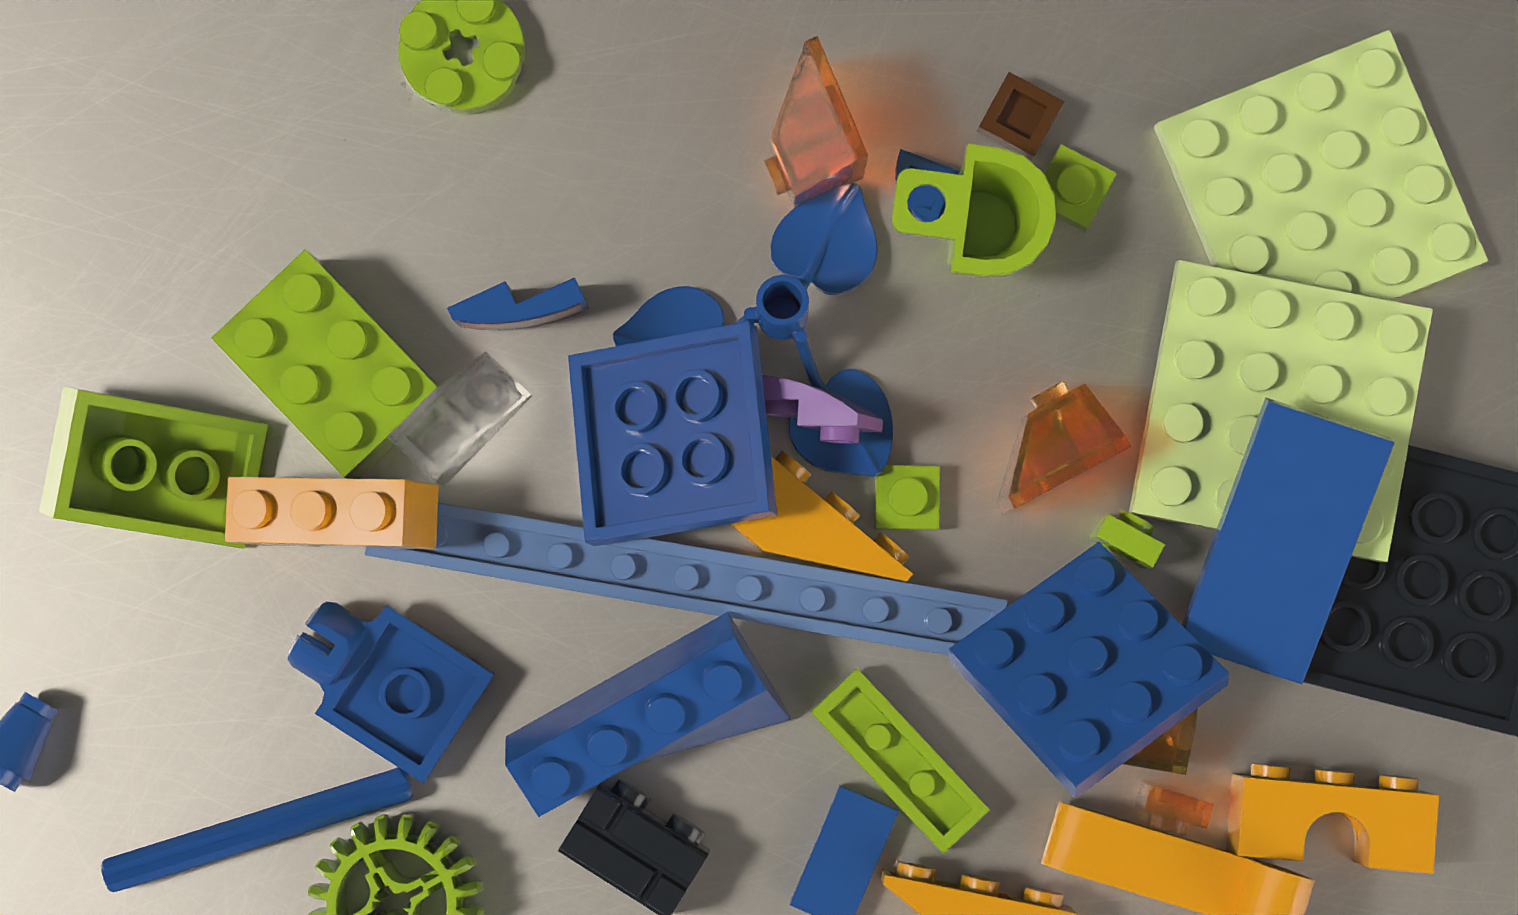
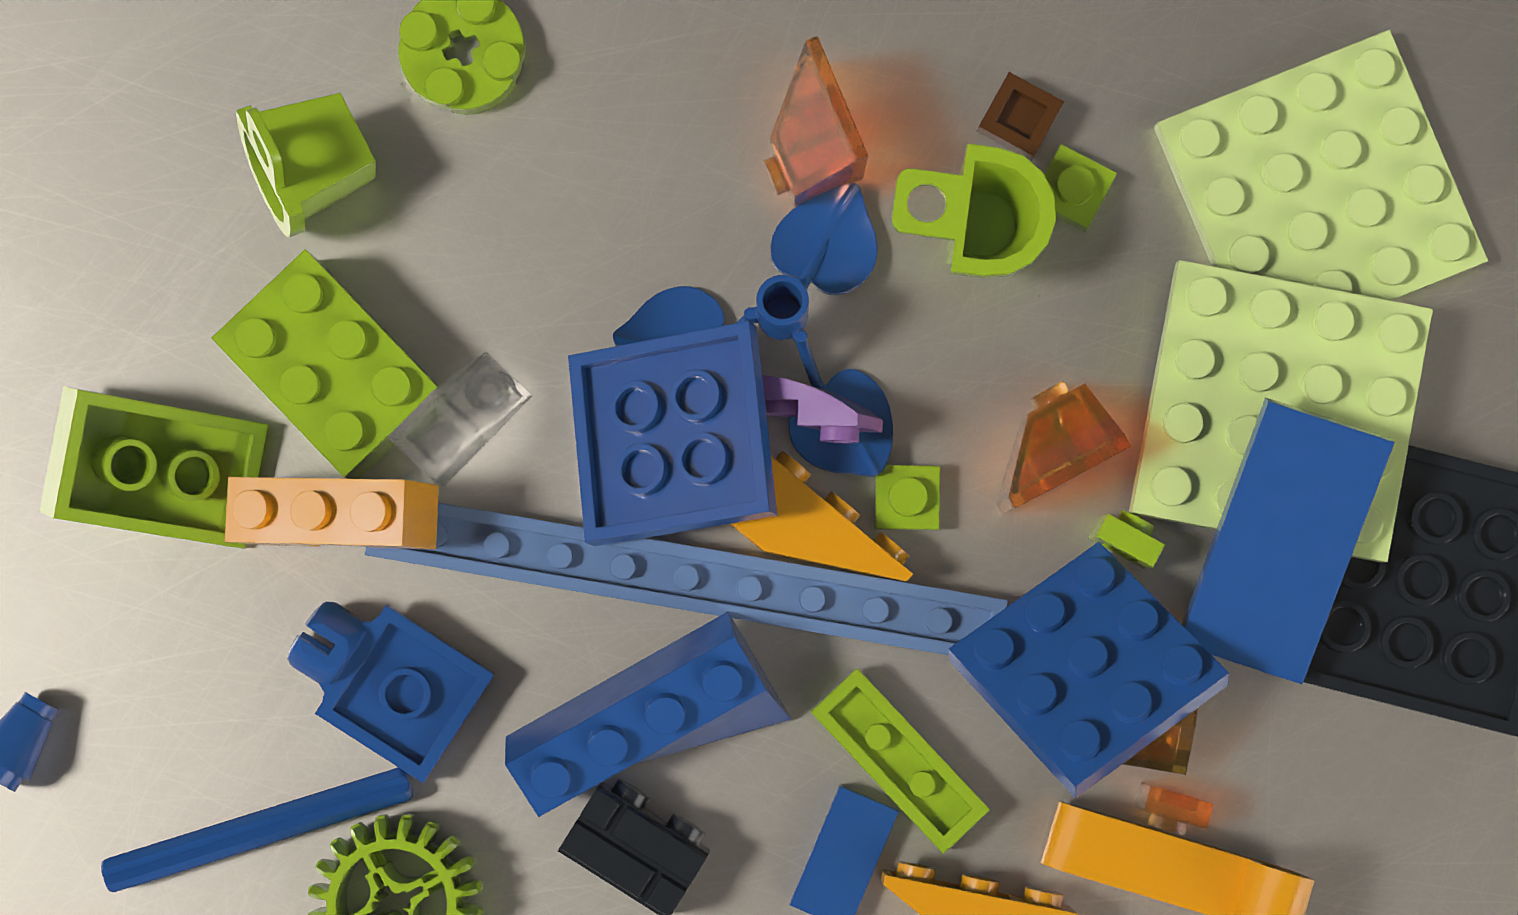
(305, 157): none -> lime container
(499, 309): blue slope -> none
(924, 202): blue tile -> none
(1389, 822): light orange arch -> none

